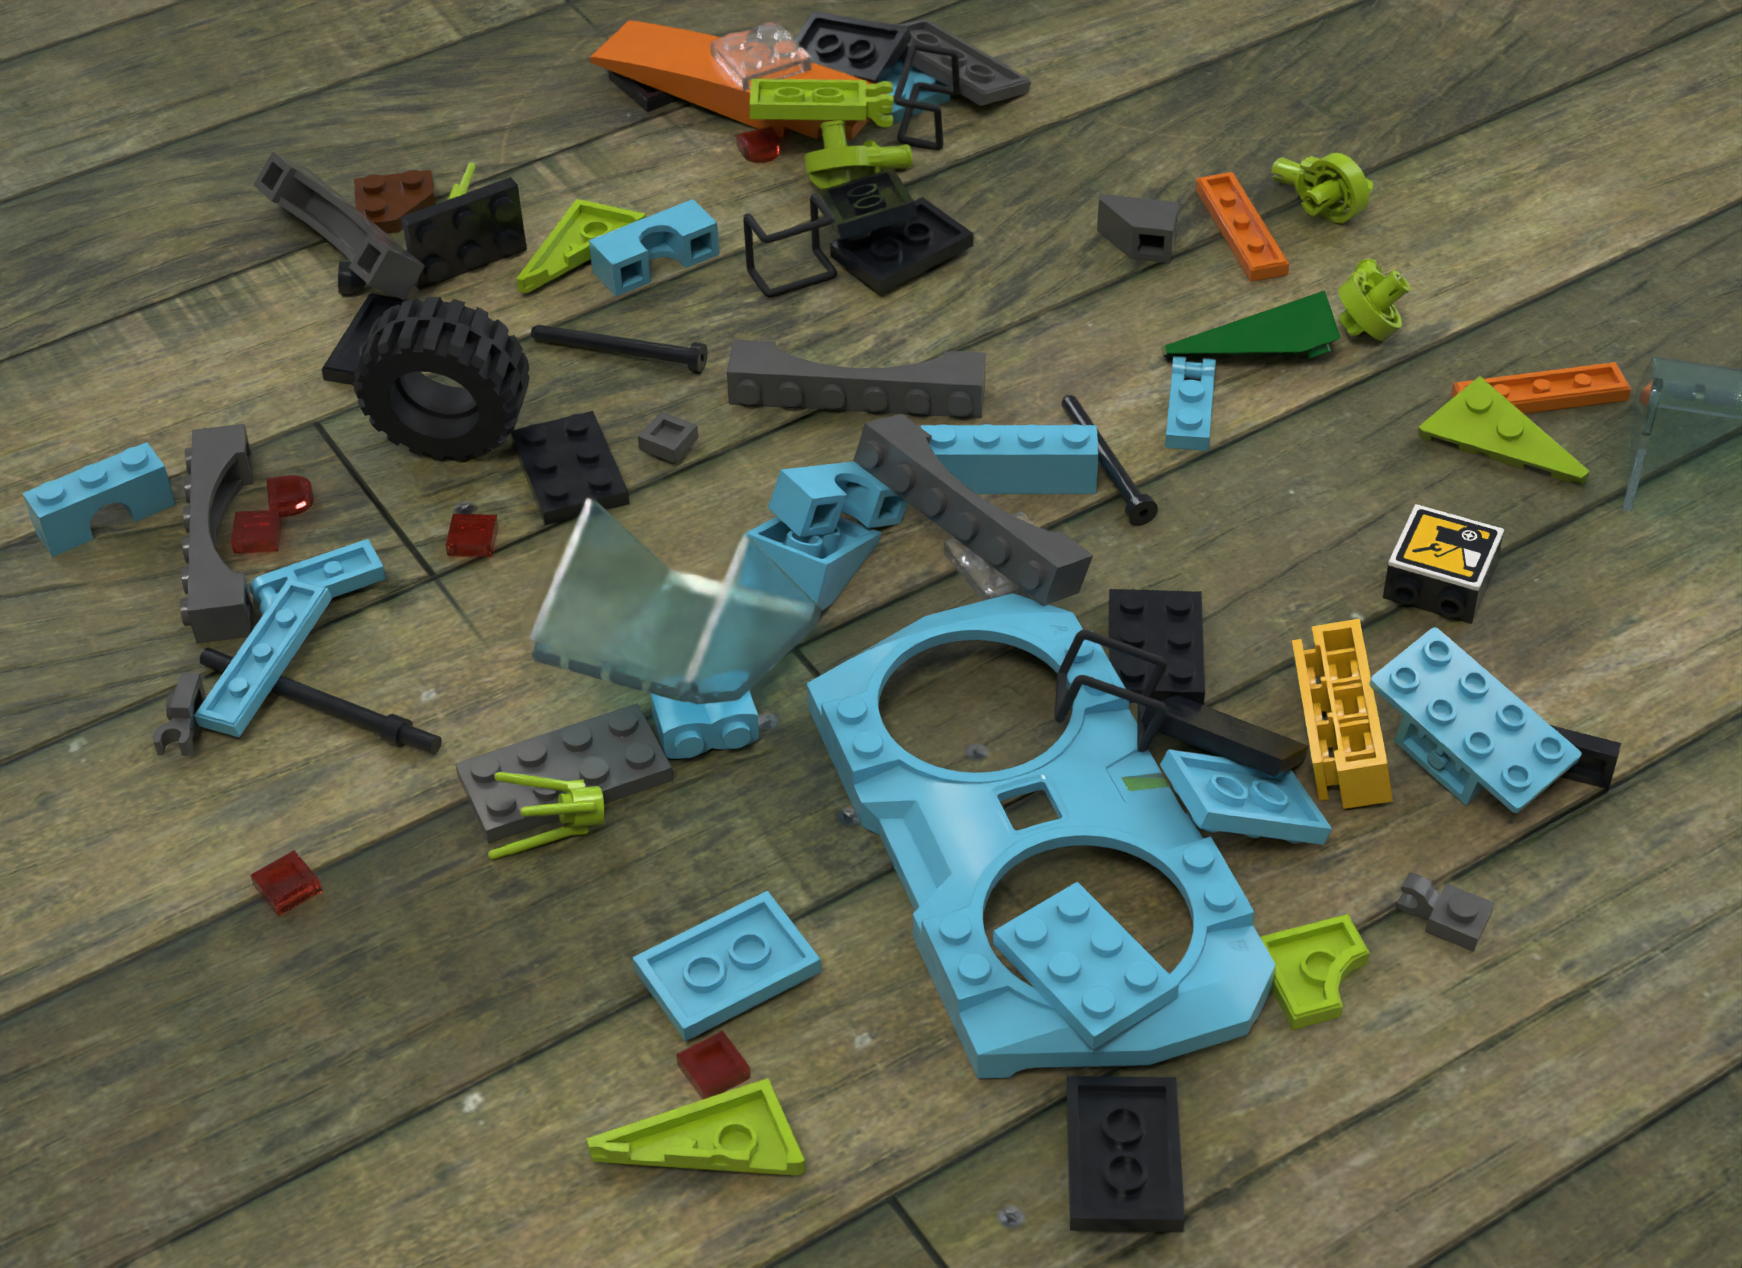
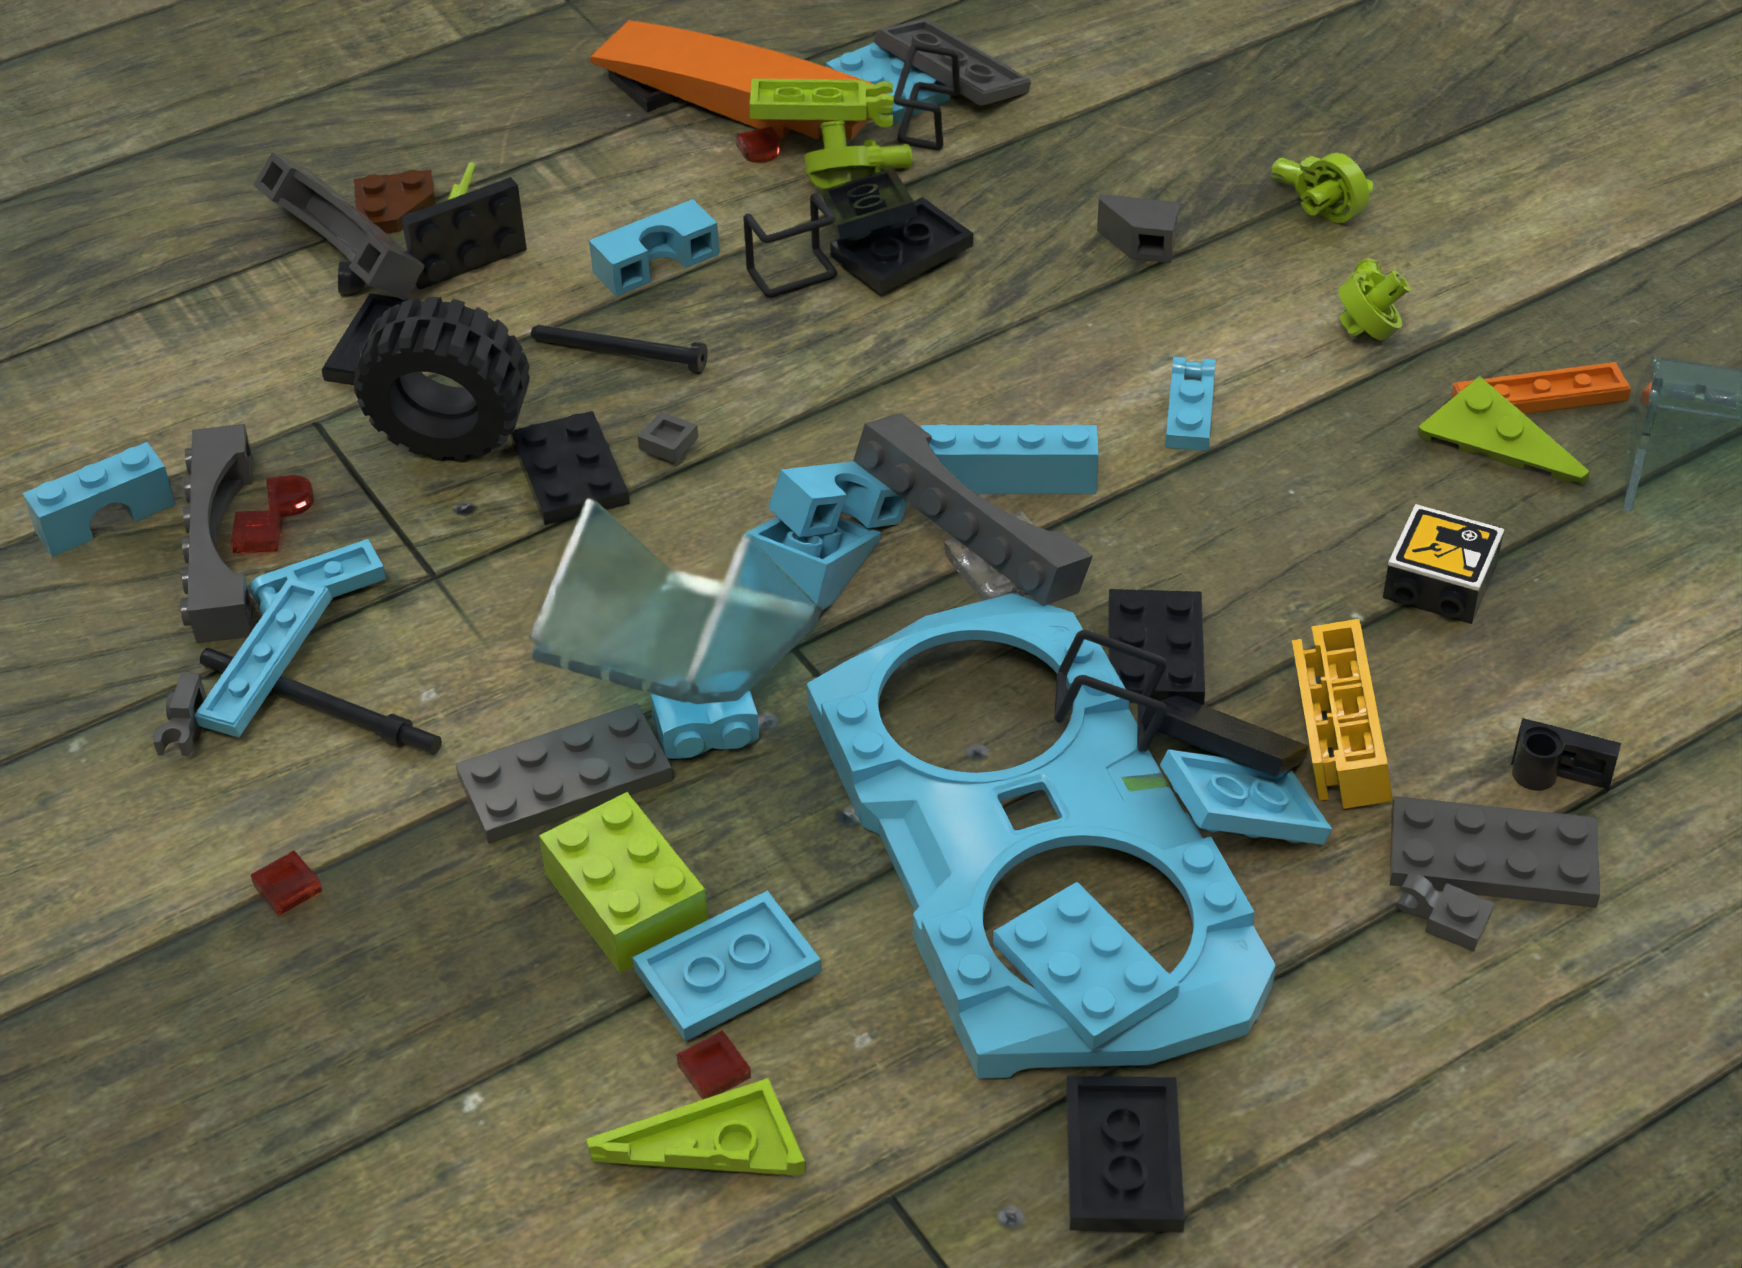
(472, 535): clear red tile -> none
(569, 241): lime wing -> none
(578, 807): lime plant -> none
(622, 879): none -> lime brick
(760, 54): clear plate -> none
(853, 45): black plate -> none
(938, 387): dark grey arch -> none
(1139, 507): black bar -> none
(1242, 226): orange tile -> none
(1282, 330): green wedge -> none
(1311, 967): lime tile -> none
(1470, 725): medium azure bracket -> none
(1496, 851): none -> dark grey plate

